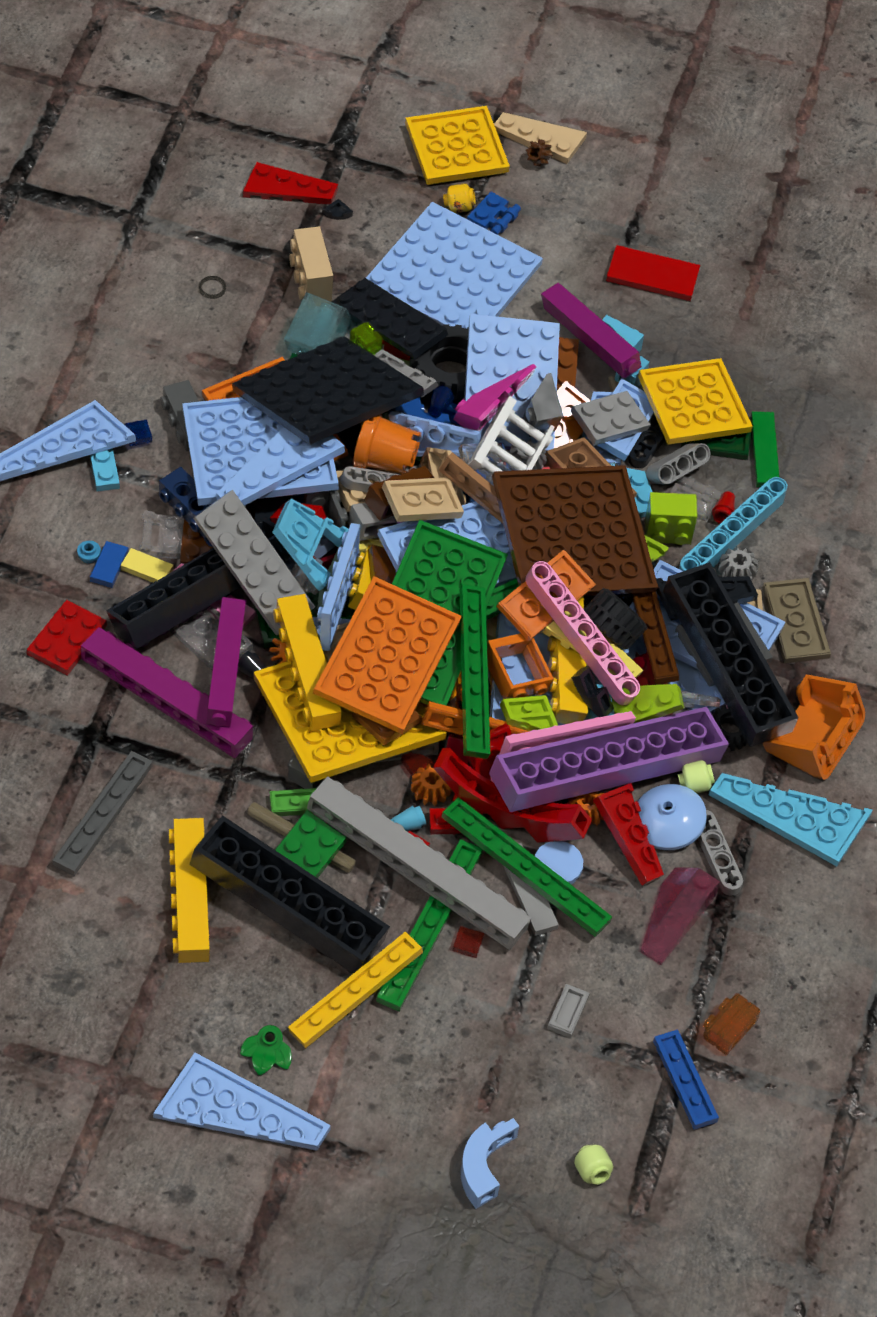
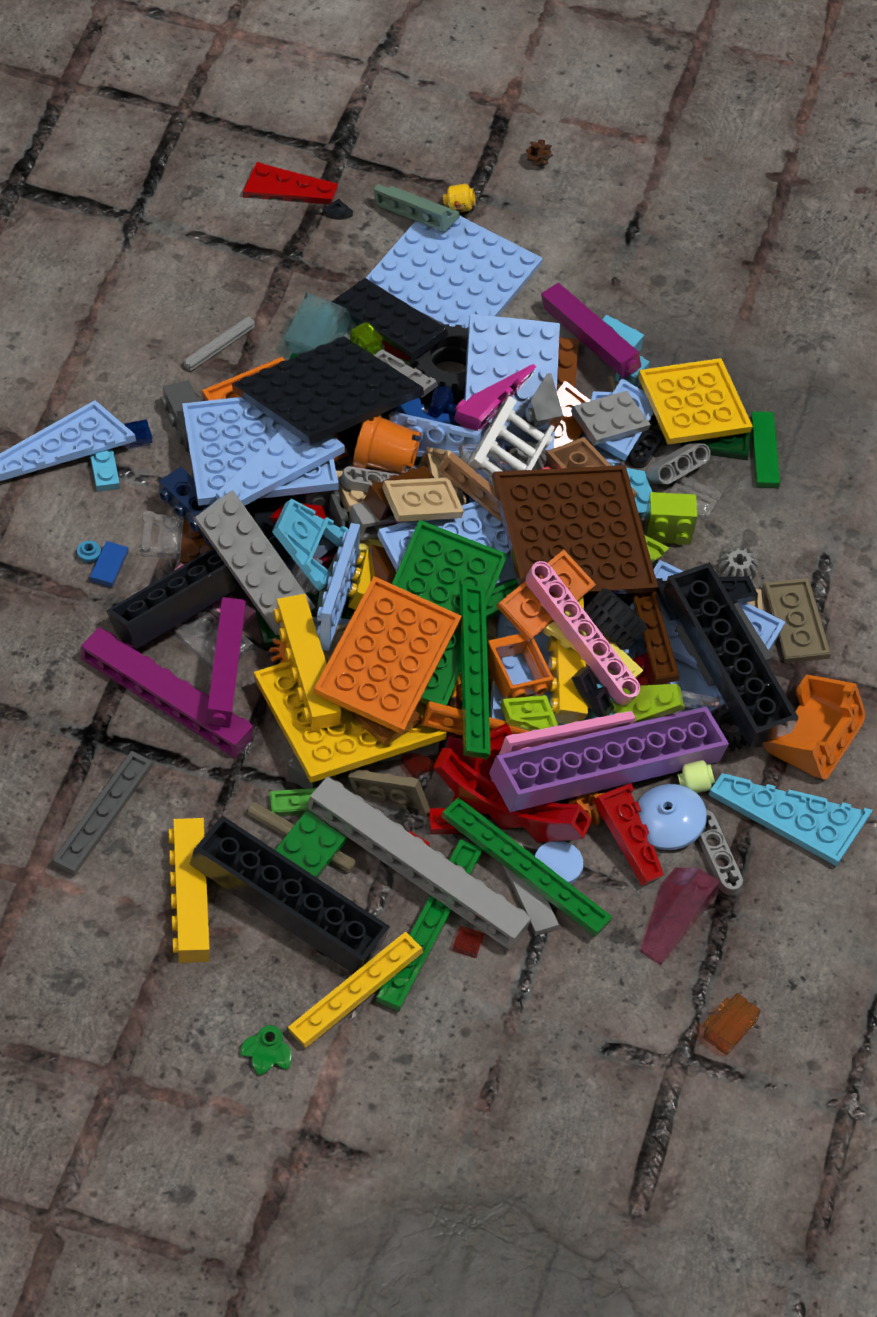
(63, 635): red plate -> none
(145, 566): light yellow tile -> none
(215, 295): clear smoke piece -> none
(219, 343): none -> light grey axle
(225, 1102): light blue wing -> none
(250, 663): black cone -> none
(311, 263): tan brick -> none
(401, 790): none -> dark tan wing
(410, 818): medium azure cone -> none
(415, 207): none -> sand green fence
(429, 786): orange gear -> none
(457, 145): yellow plate -> none
(475, 1175): light blue arch -> none
(490, 209): blue plate -> none
(524, 130): tan wing -> none
(568, 1011): light grey tile -> none
(593, 1164): yellowish green head -> none
(653, 273): red tile -> none
(685, 1079): blue plate -> none
(724, 507): red cone -> none
(737, 525): medium azure beam -> none

